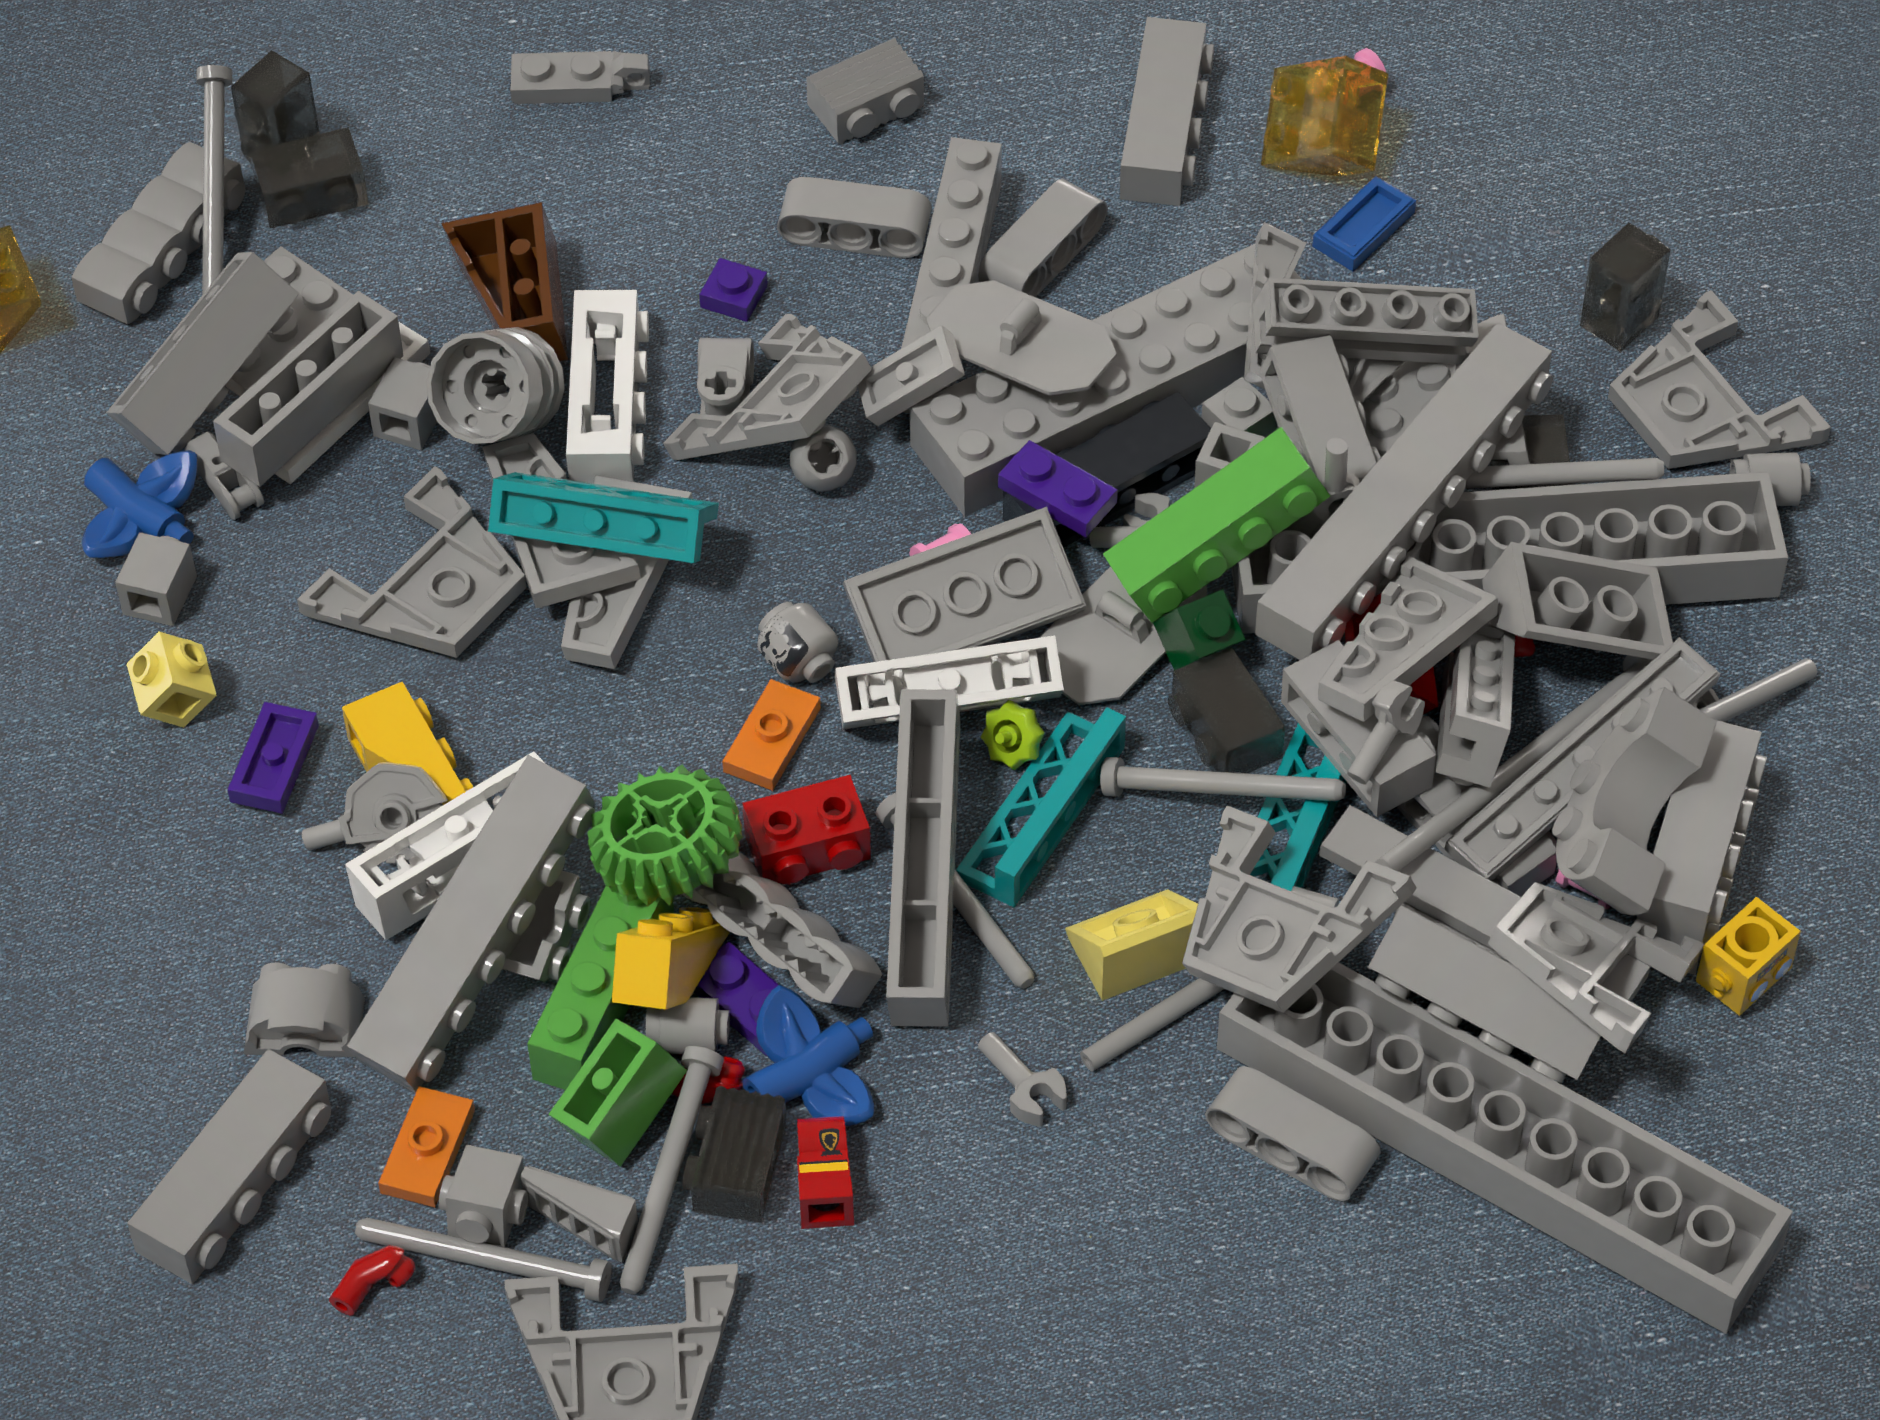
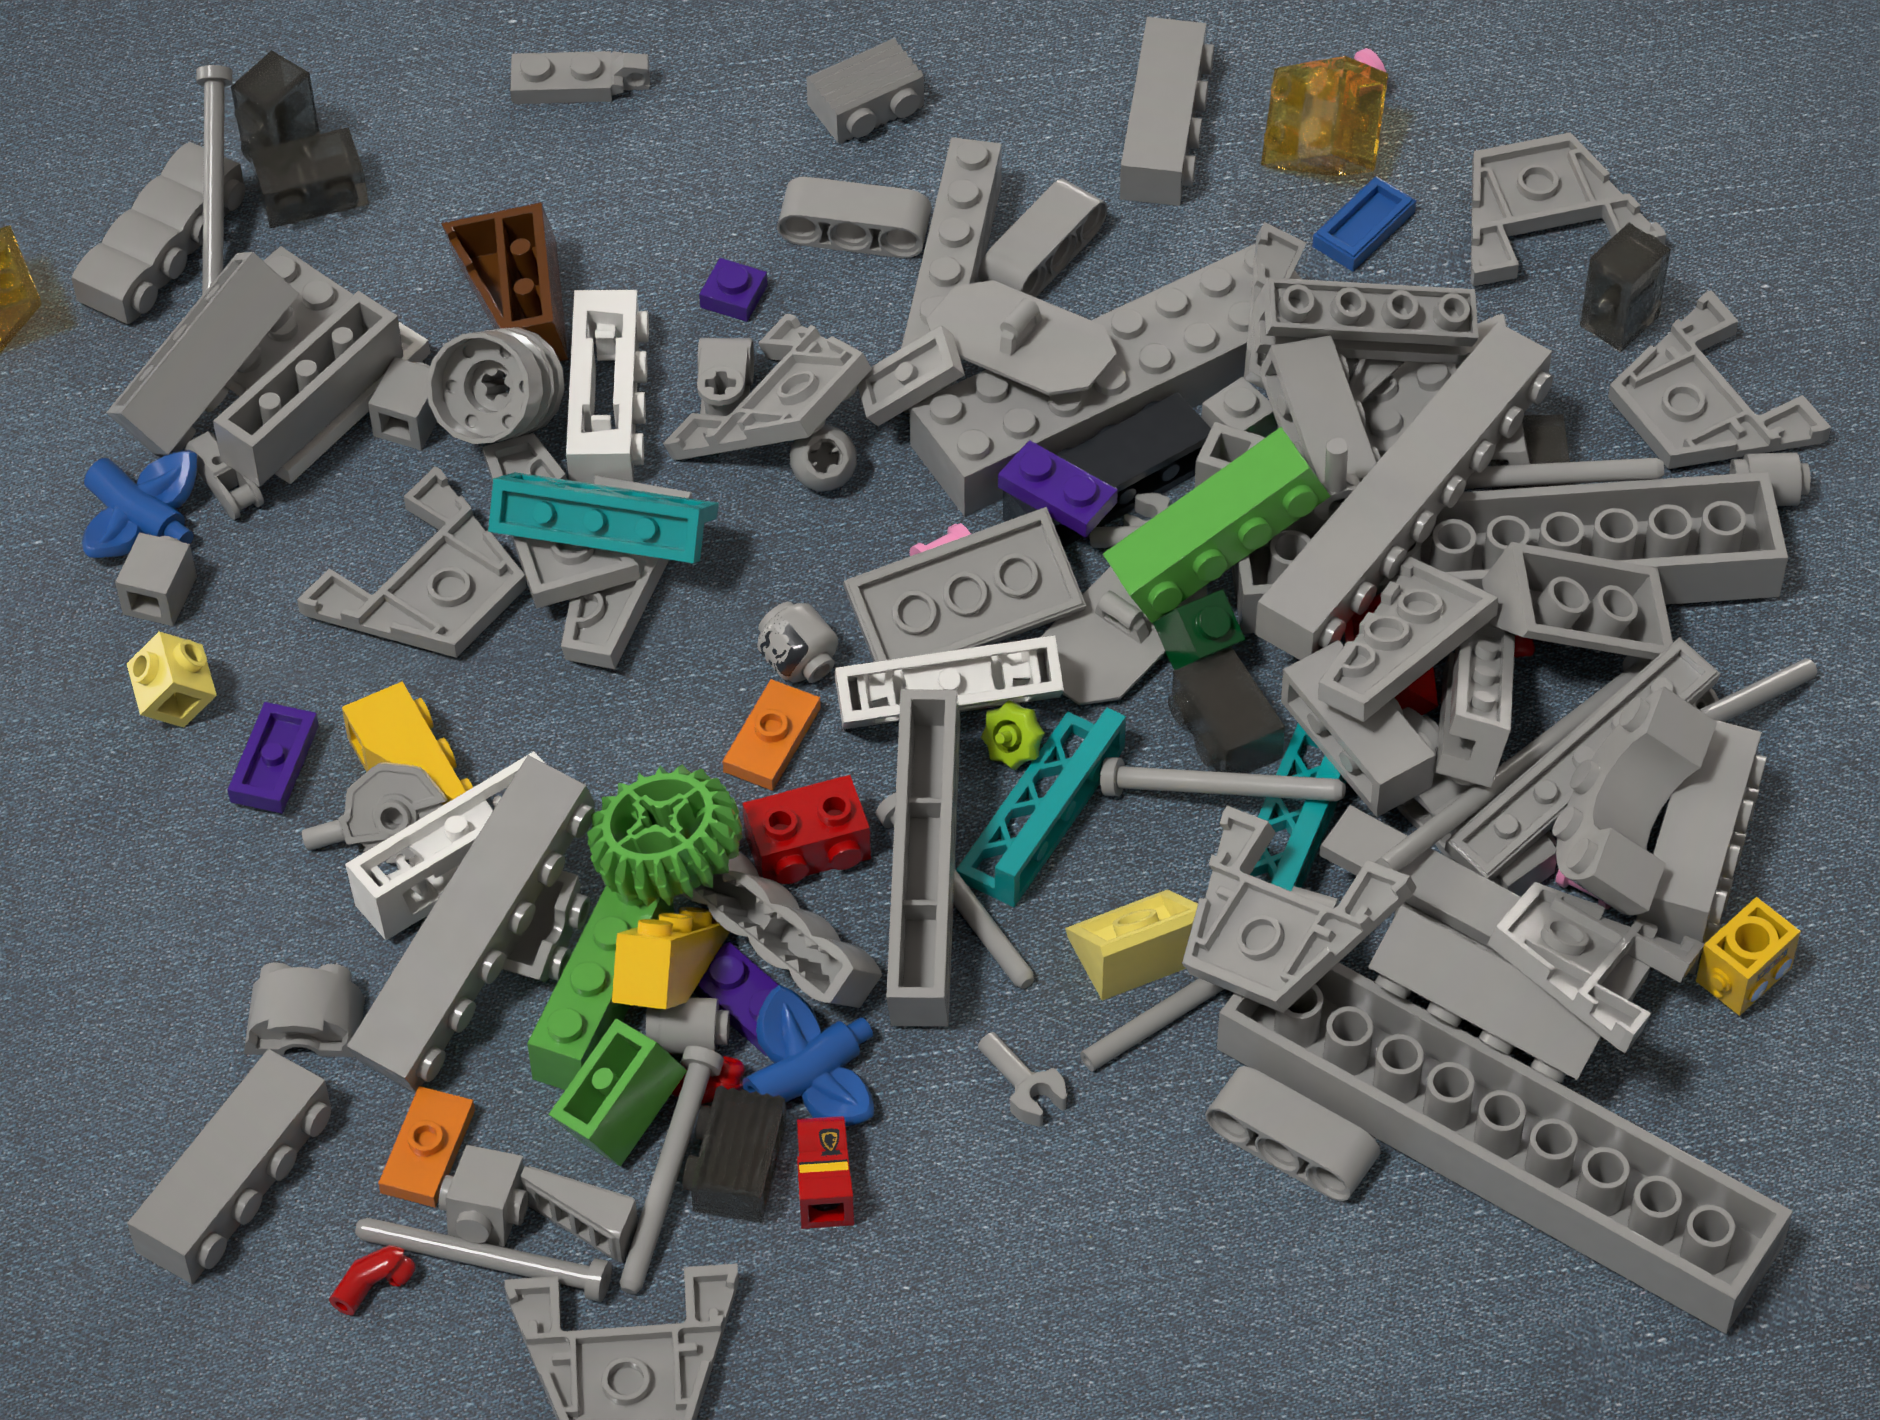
(1396, 714): light grey bar -> none
(1536, 189): none -> light grey wing

